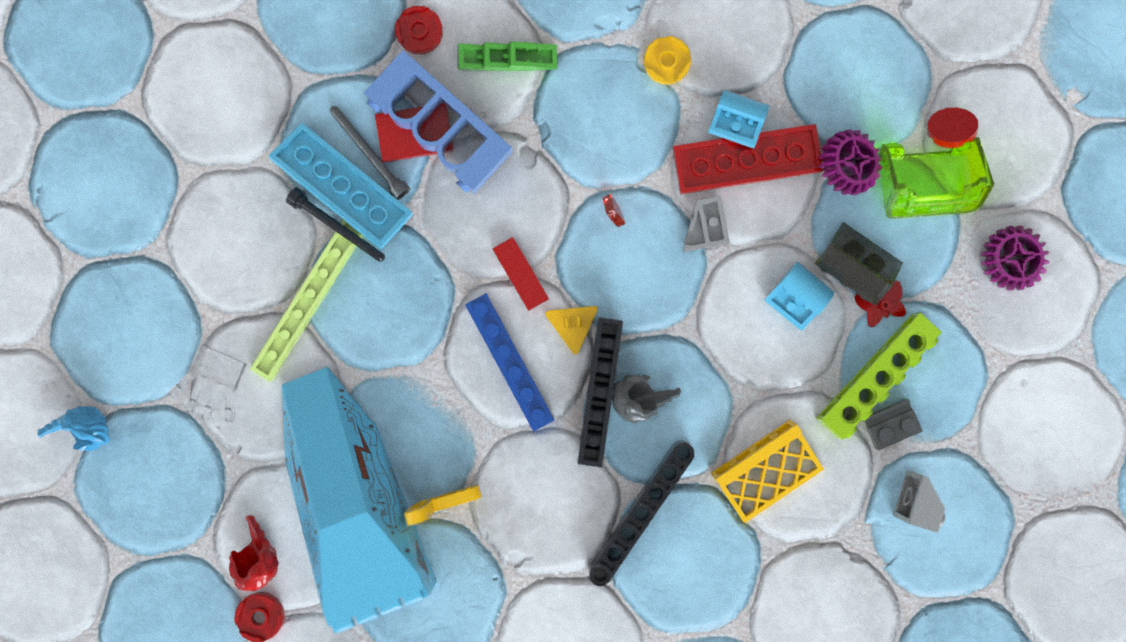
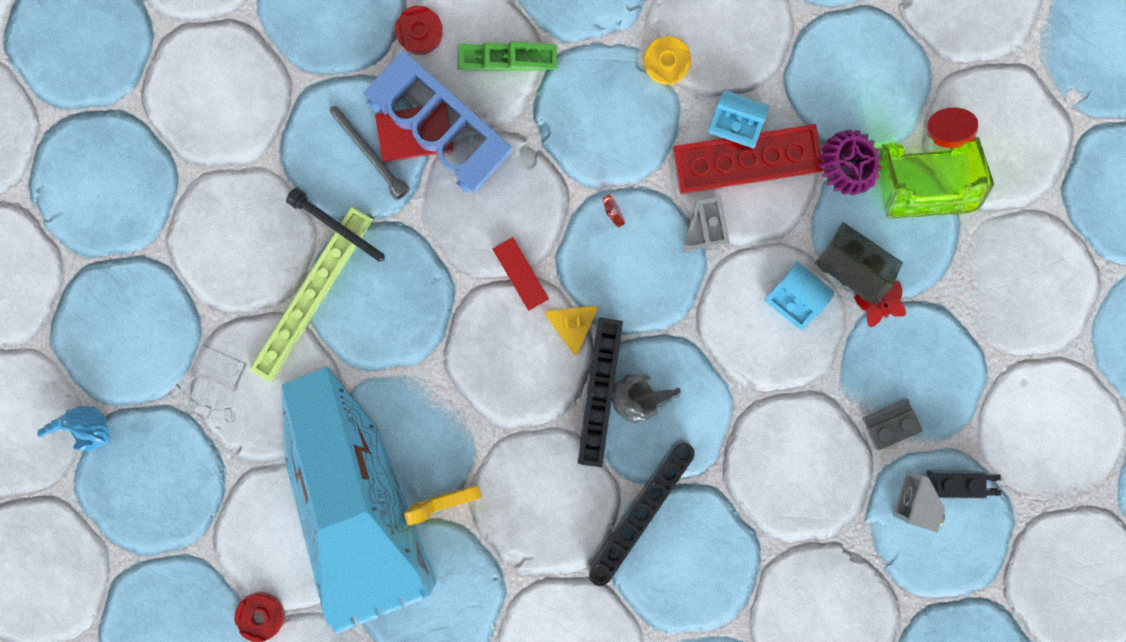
(254, 564): red hair -> none
(341, 185): medium azure plate -> none
(509, 362): blue plate -> none
(760, 452): yellow fence -> none
(926, 338): lime brick -> none
(963, 483): none -> black hinge
(1013, 238): magenta gear -> none

